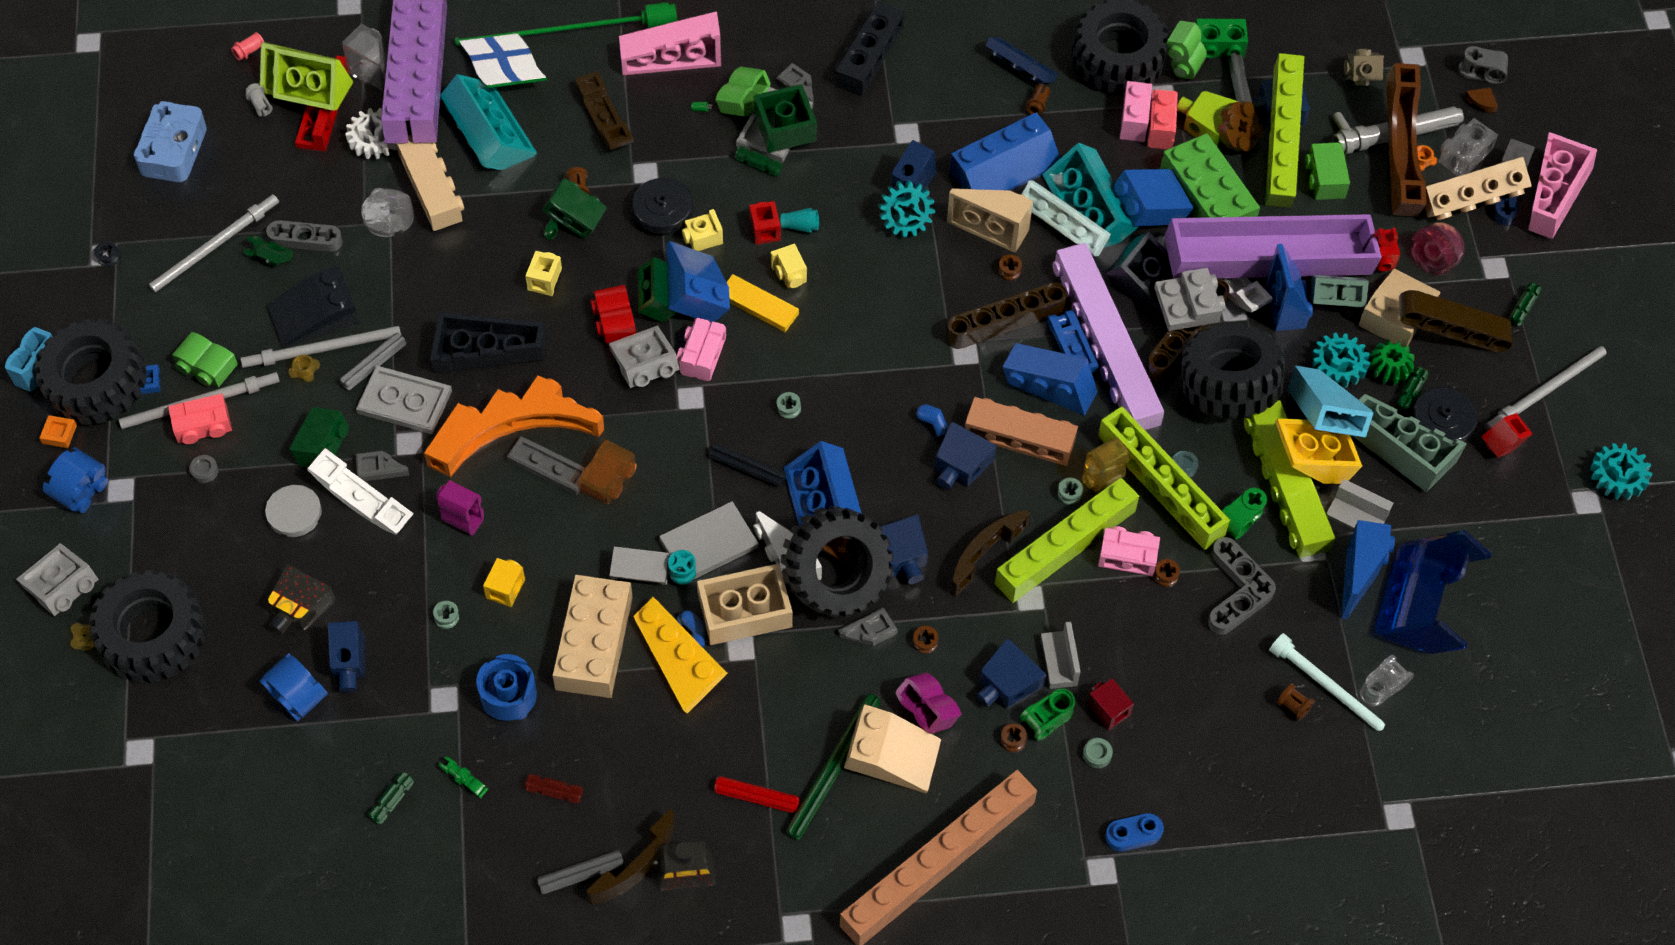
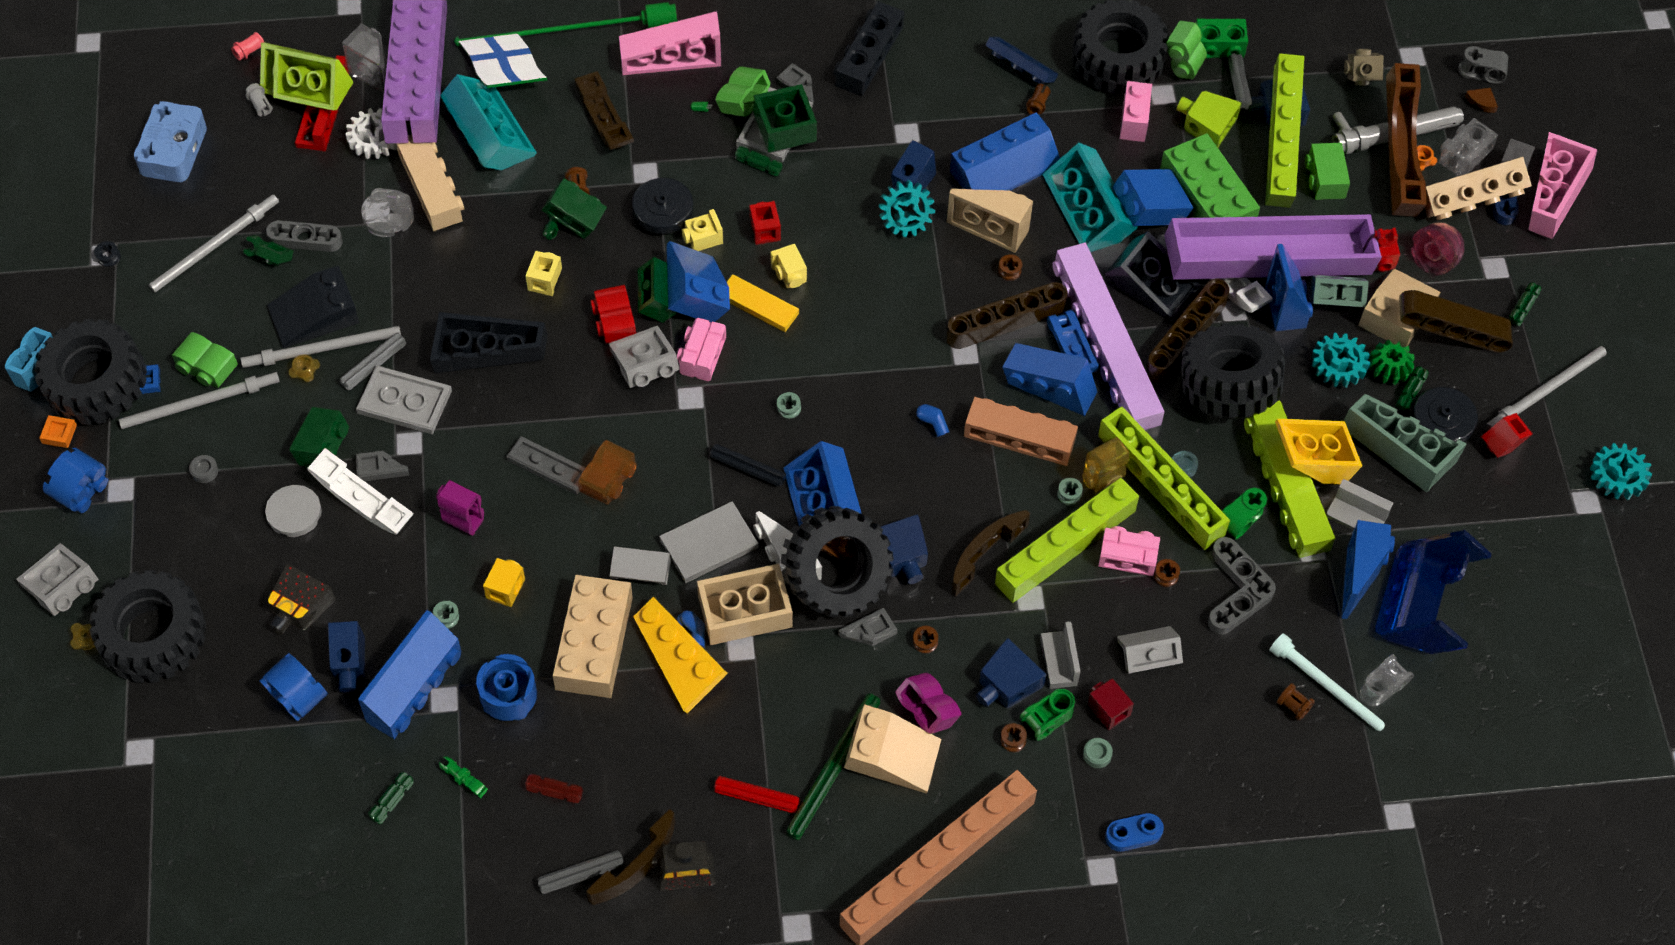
(200, 419): coral brick -> none
(410, 676): none -> slope
(506, 413): orange arch -> none
(684, 560): teal wheel -> none
(801, 220): teal cone -> none
(962, 457): dark blue torso -> none
(1065, 218): light aqua tile -> none
(1151, 649): none -> light grey panel
(1162, 119): coral brick -> none
(1190, 299): light grey plate -> none
(1241, 115): reddish brown plate -> none
(1328, 404): medium azure slope -> none

